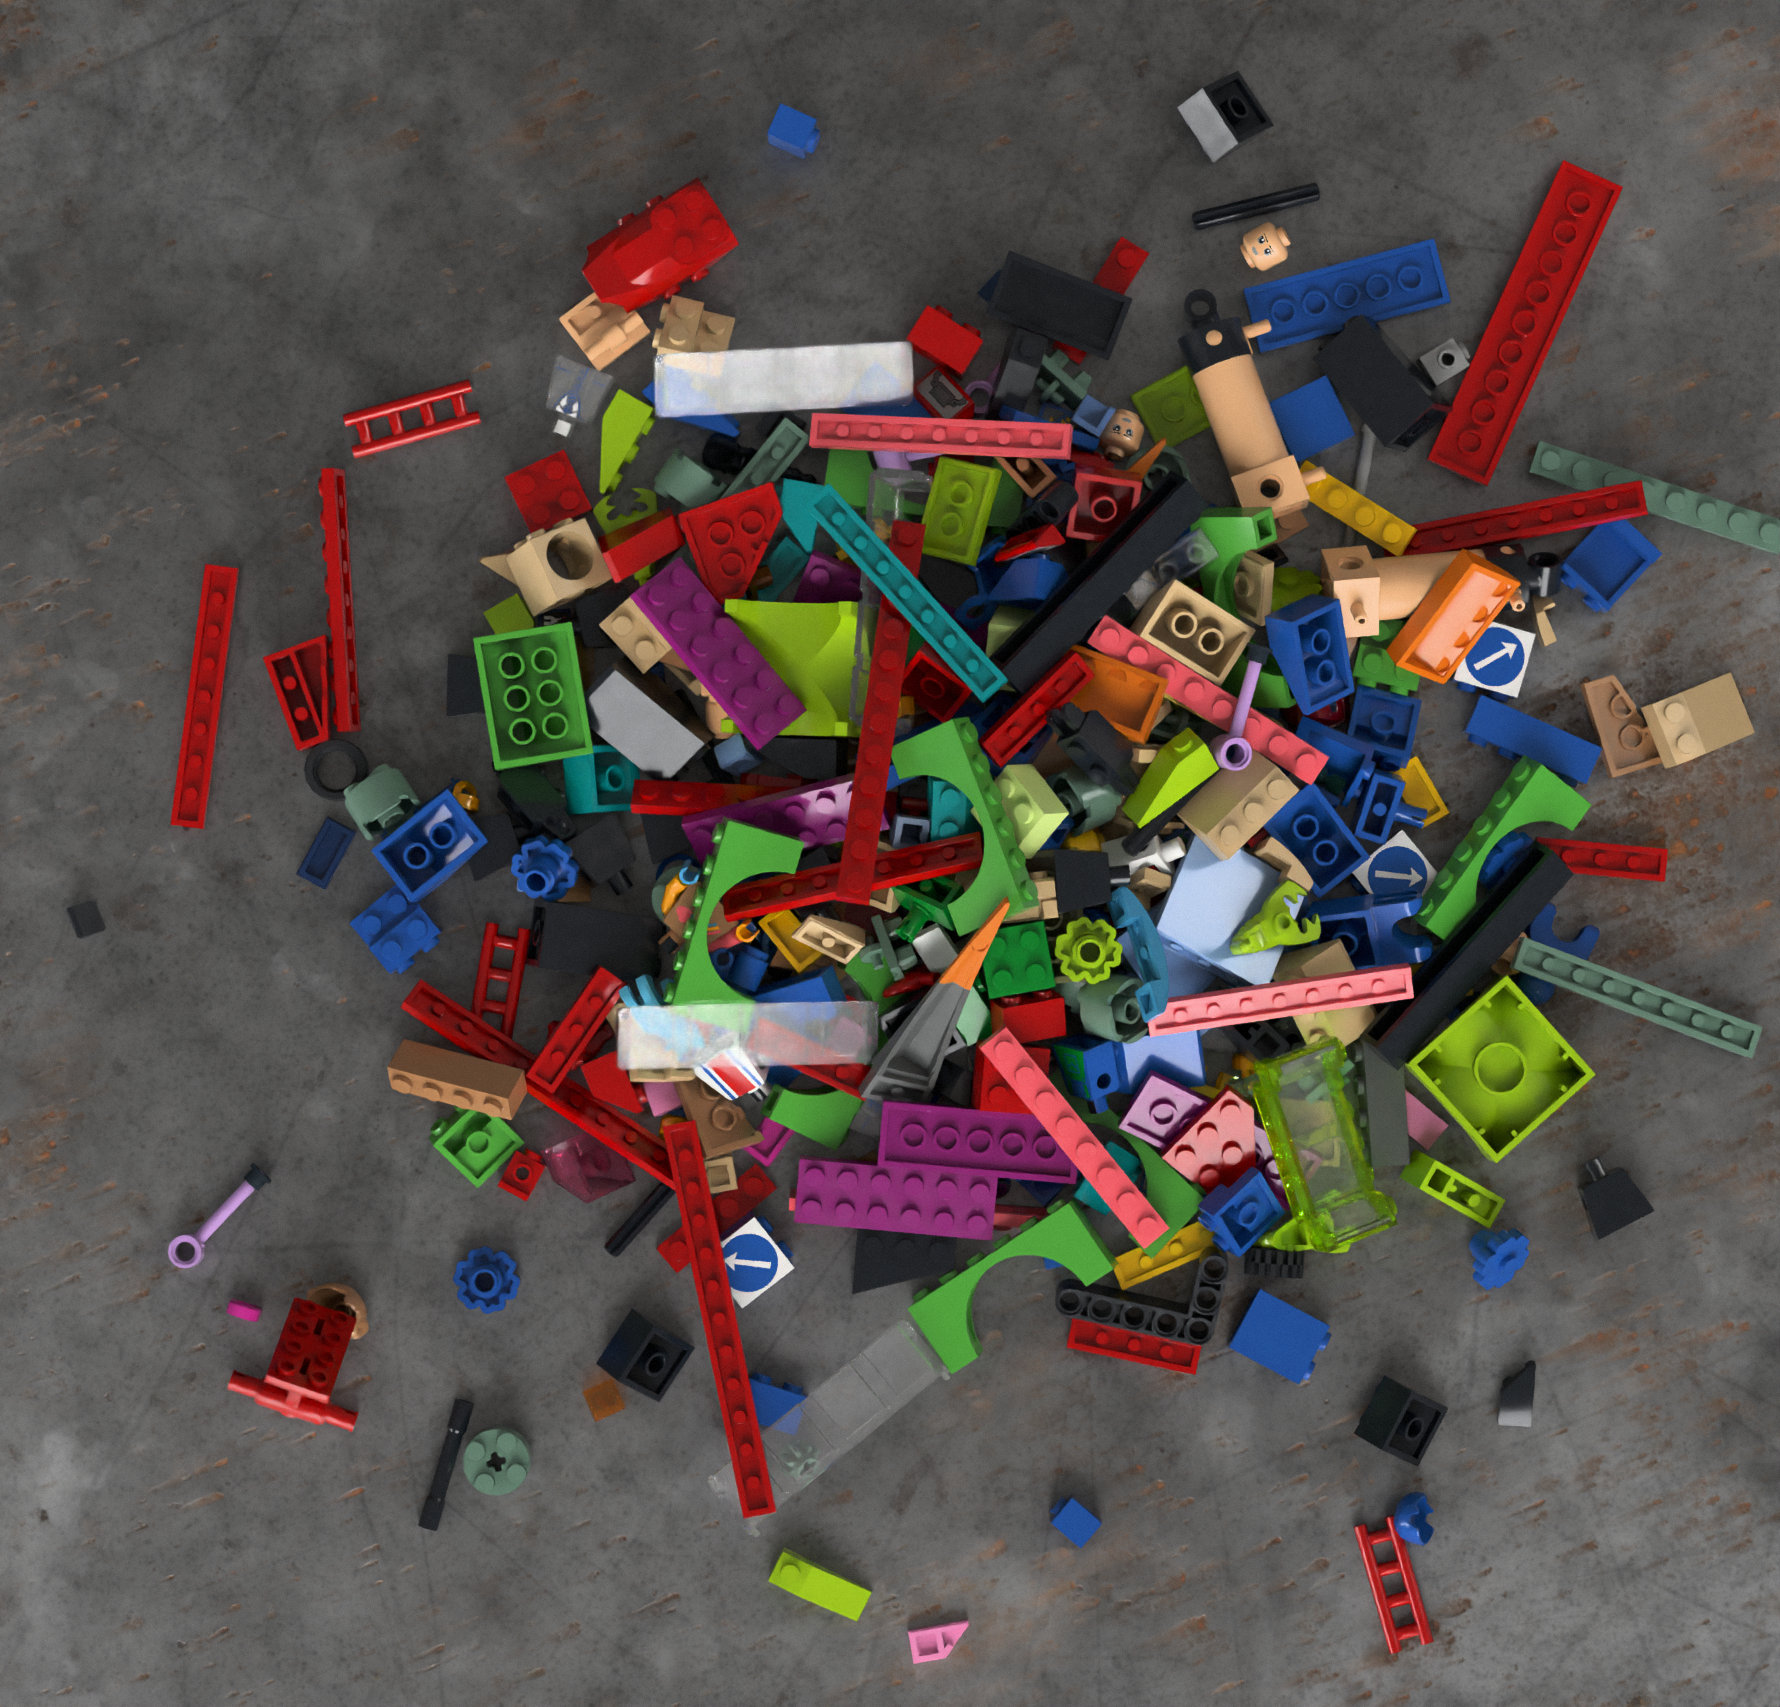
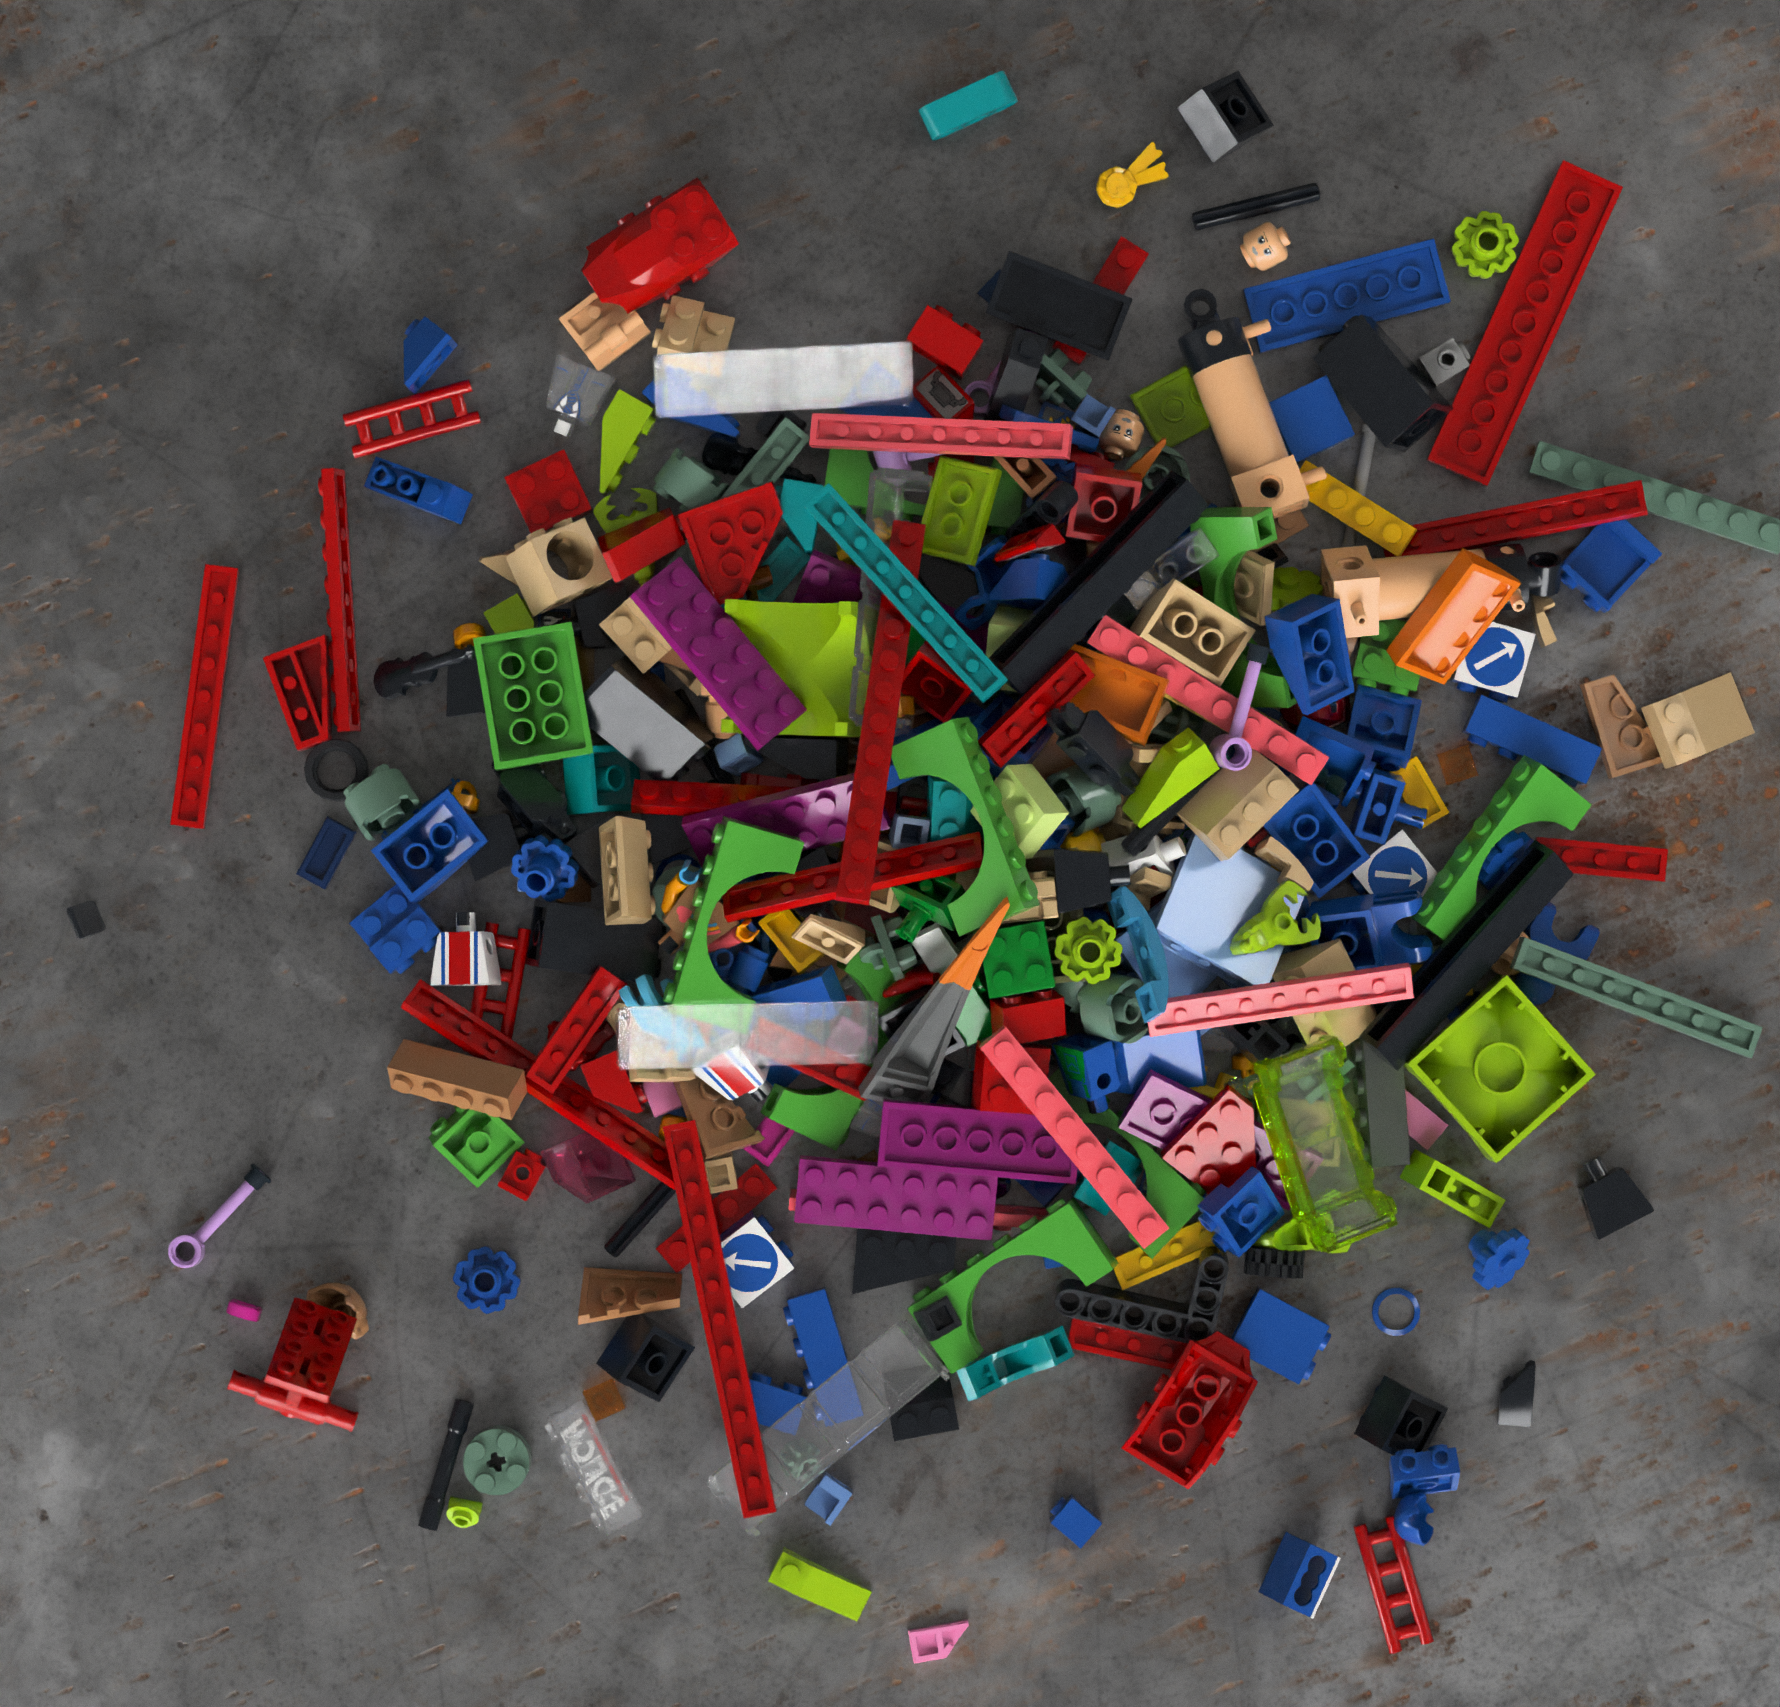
(396, 675): none -> black piece
(418, 490): none -> blue slope
(424, 352): none -> blue slope
(463, 1512): none -> lime plate
(465, 633): none -> light orange tile
(465, 956): none -> torso
(594, 1467): none -> clear brick
(625, 1293): none -> medium nougat wing
(626, 871): none -> tan slope
(794, 132): blue brick -> none
(817, 1335): none -> blue brick
(828, 1498): none -> medium blue panel
(927, 1413): none -> black slope
(937, 1319): none -> black slope
(968, 105): none -> teal beam
(1014, 1362): none -> teal arch
(1118, 185): none -> yellow piece
(1194, 1409): none -> red slope
(1299, 1575): none -> blue piece
(1375, 1309): none -> blue piece
(1424, 1471): none -> blue plate
(1457, 765): none -> clear orange tile
(1484, 244): none -> lime plant

